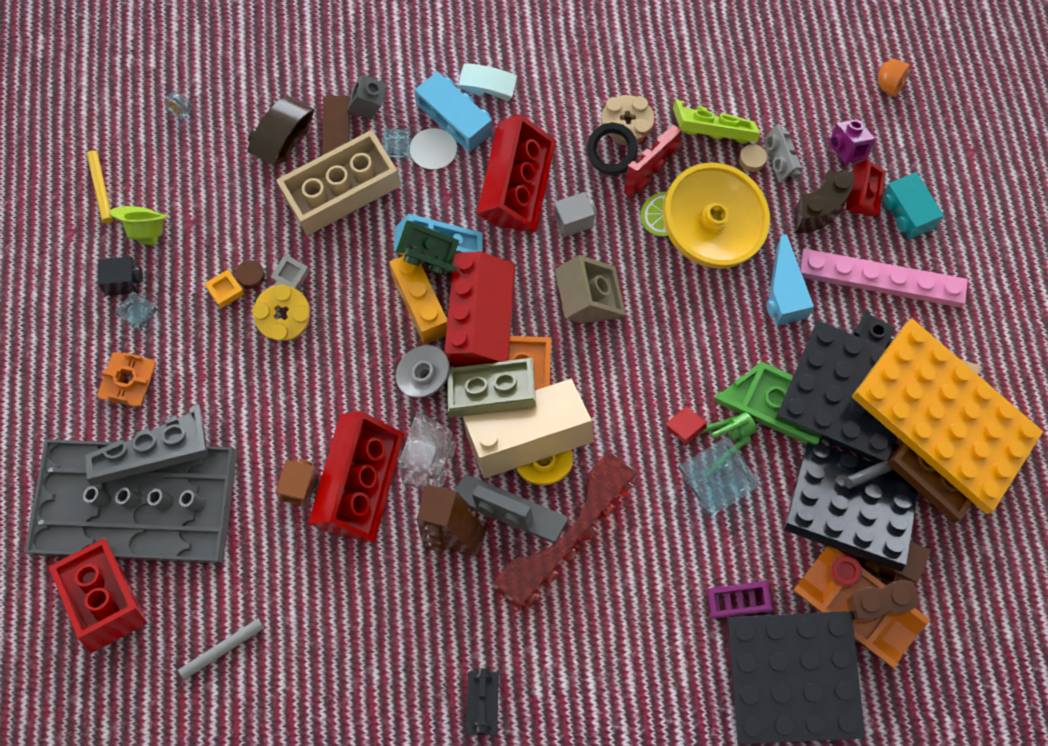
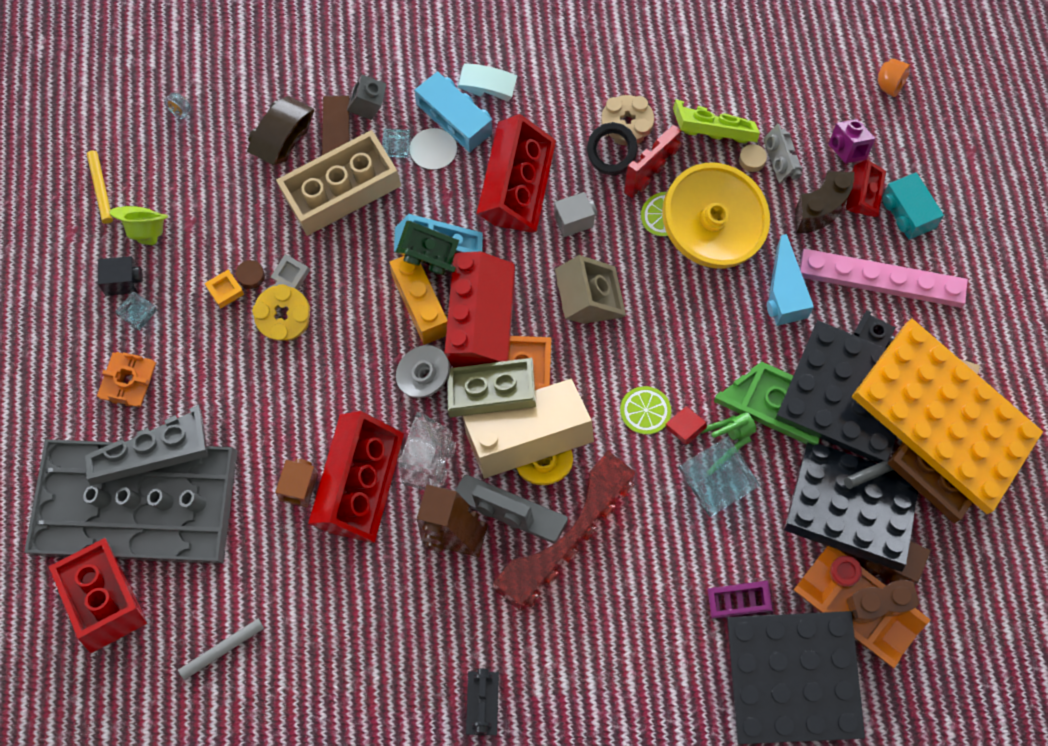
(645, 410): none -> lime sticker

